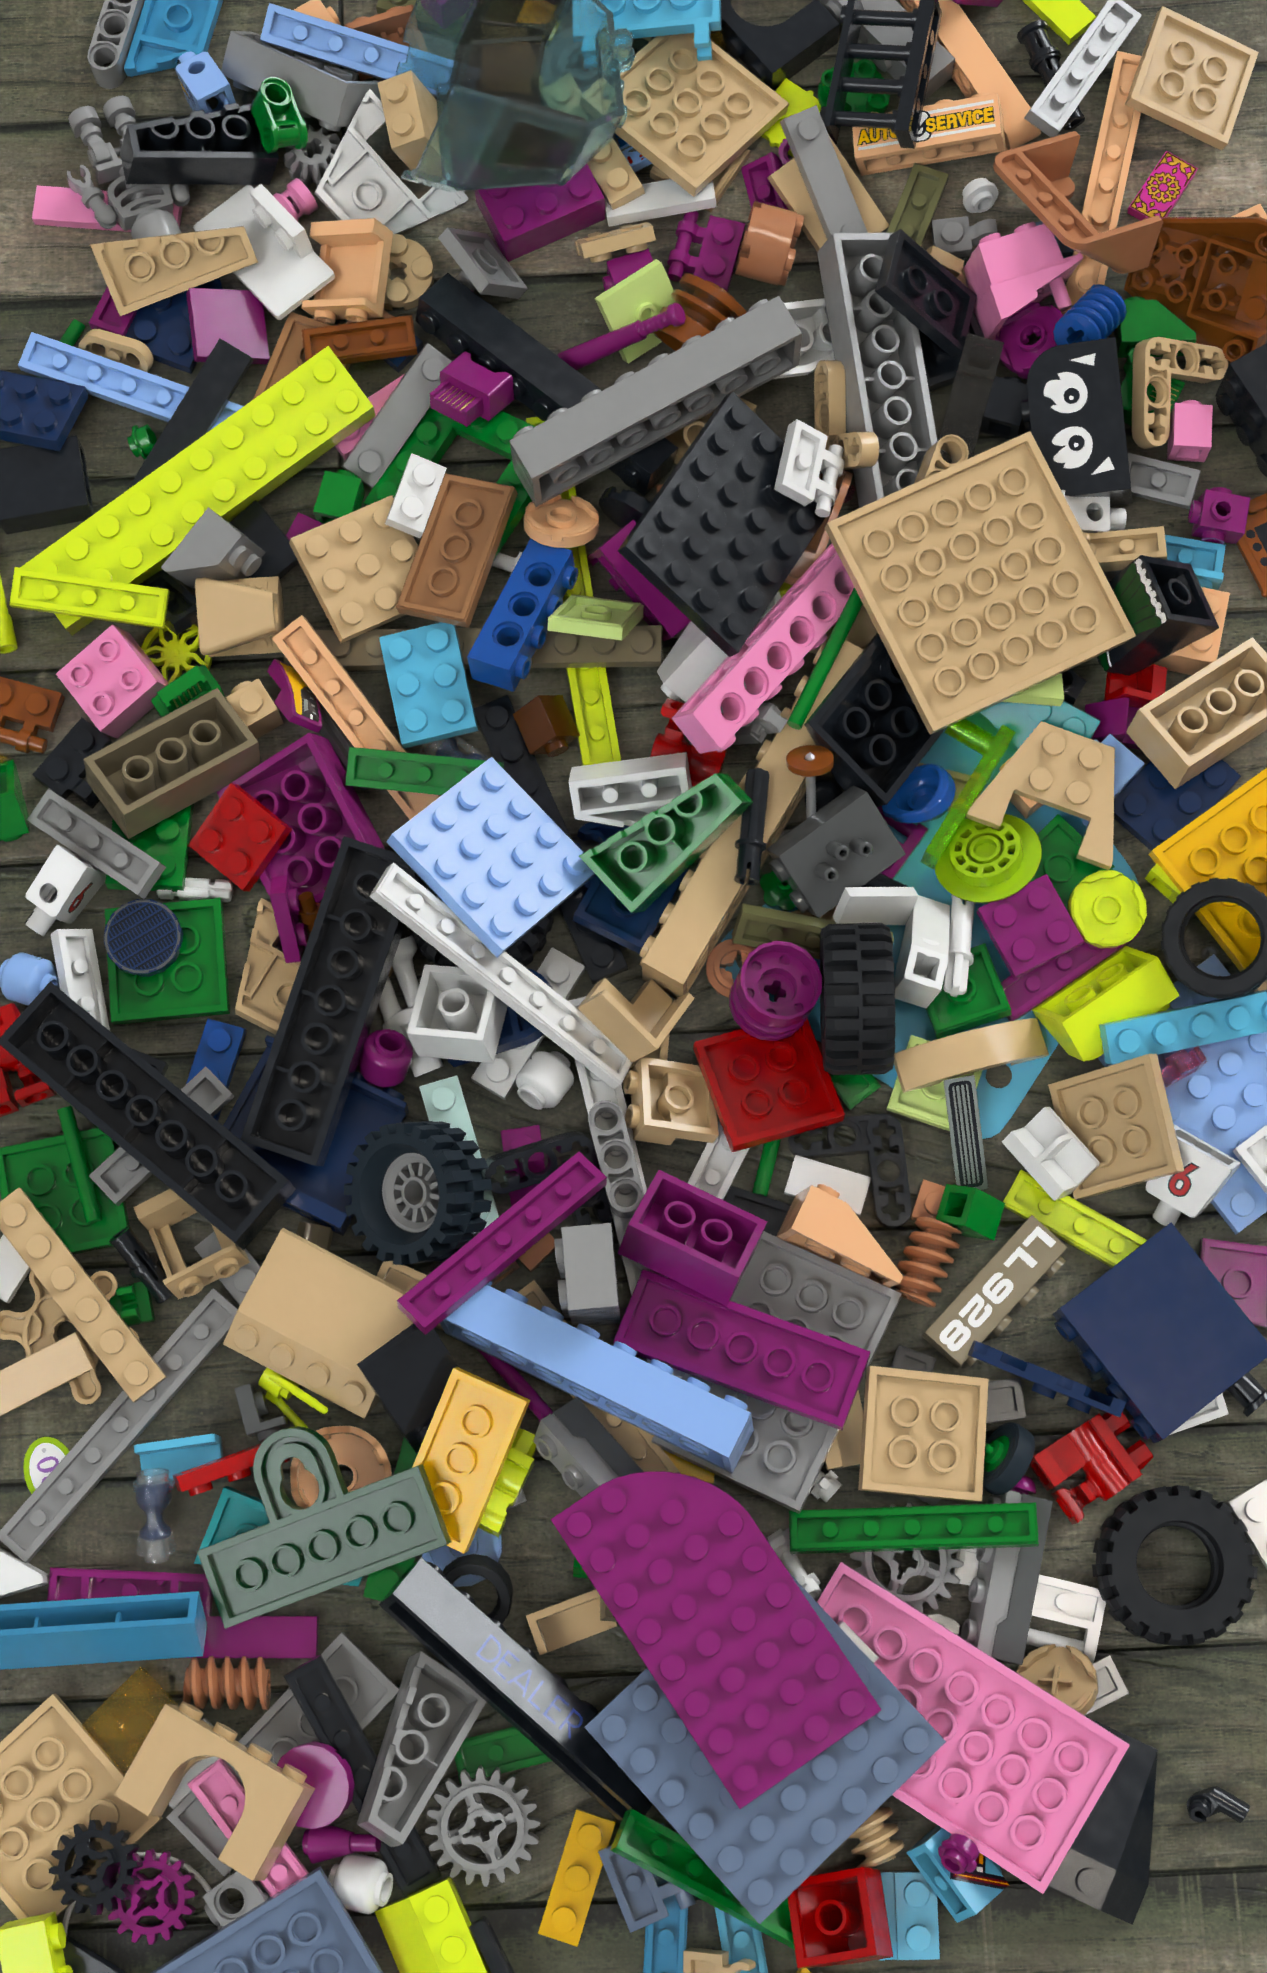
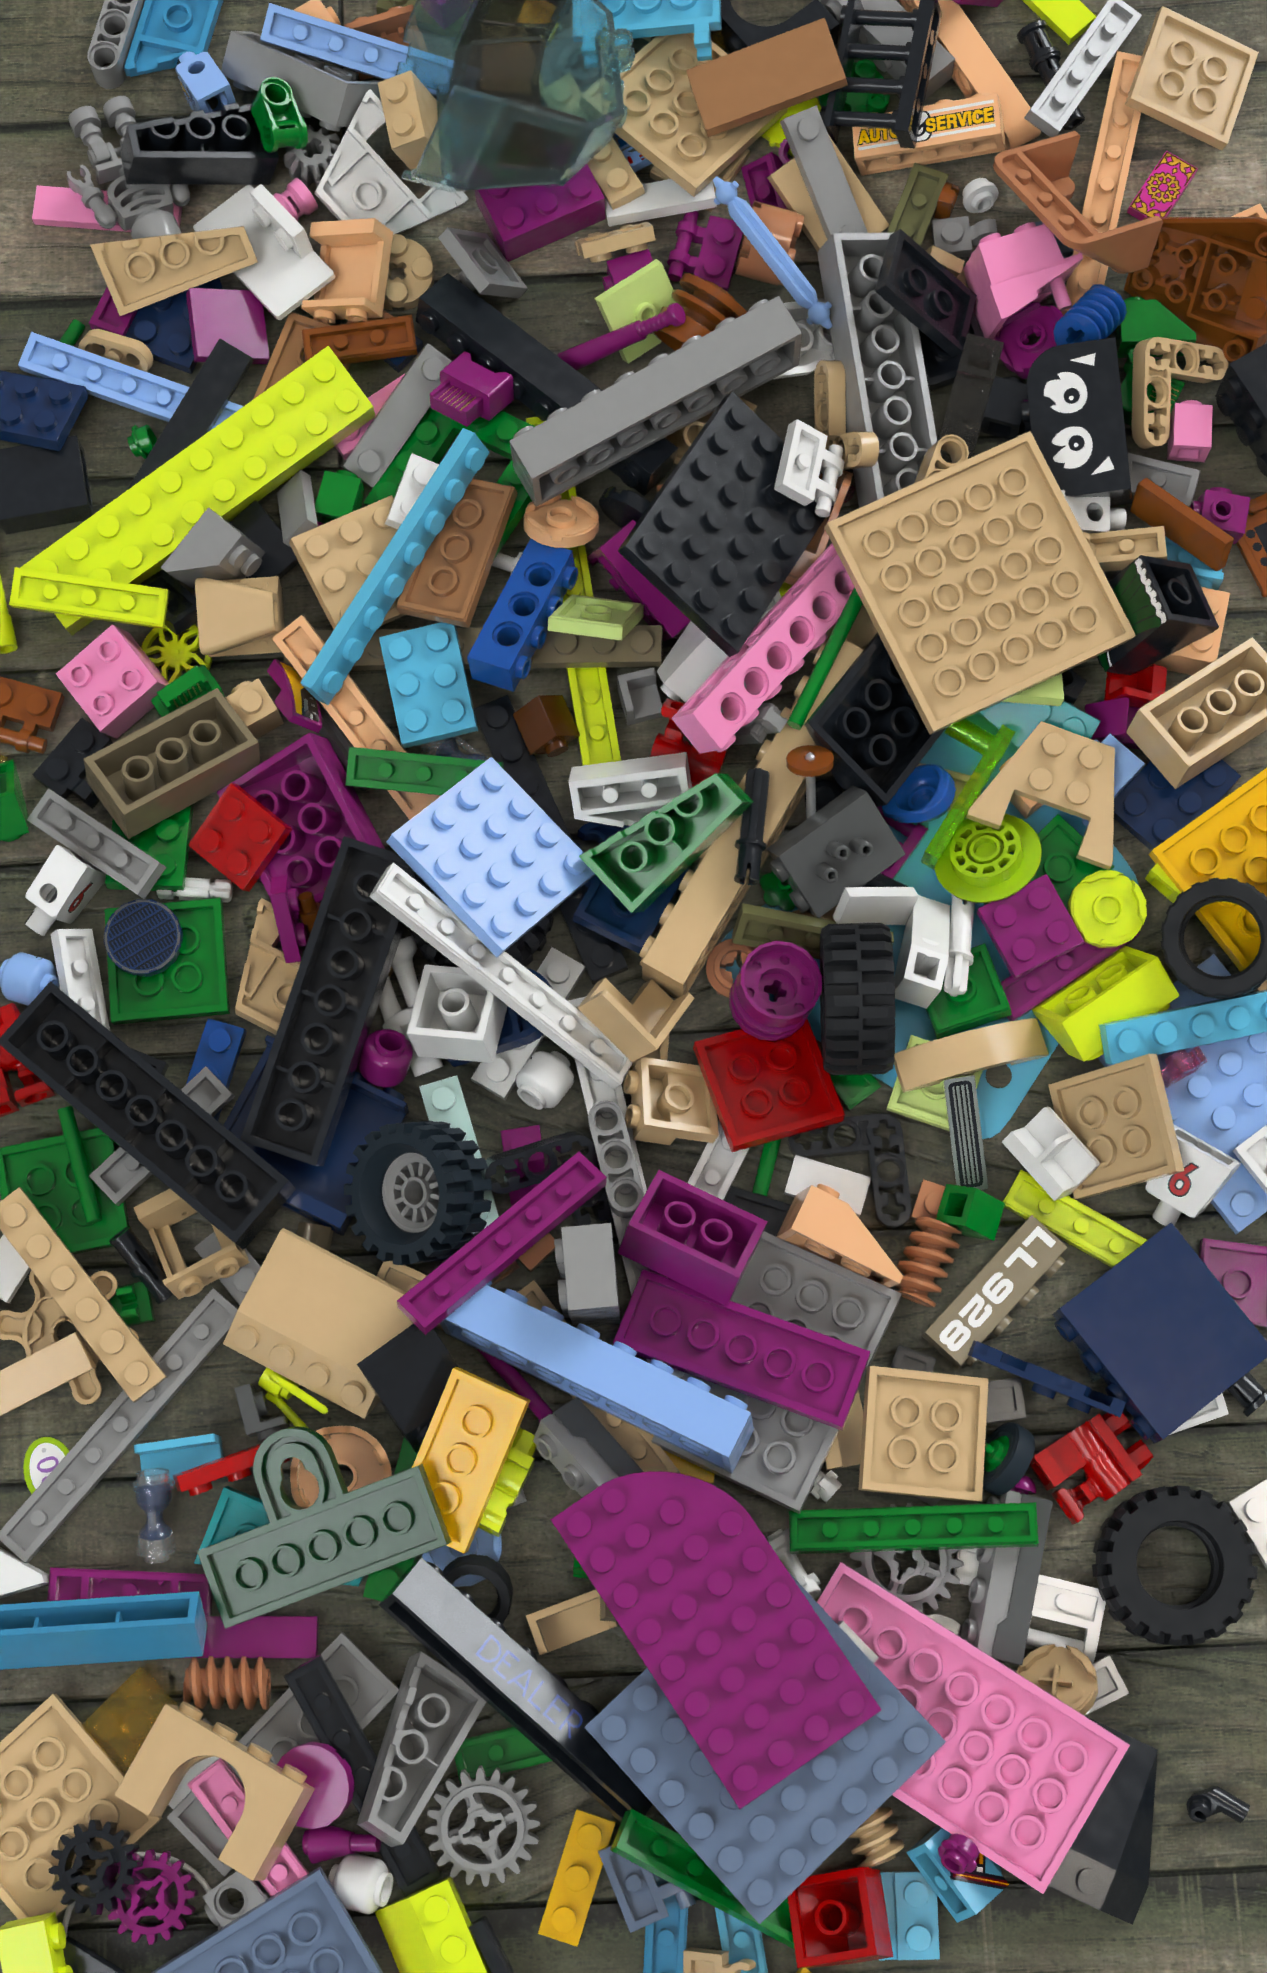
(296, 506): none -> light grey tile
(395, 567): none -> medium azure plate
(639, 696): none -> light grey panel
(766, 77): none -> medium nougat tile
(772, 252): none -> light blue wheel
(947, 200): none -> dark orange tile
(1182, 524): none -> dark orange tile

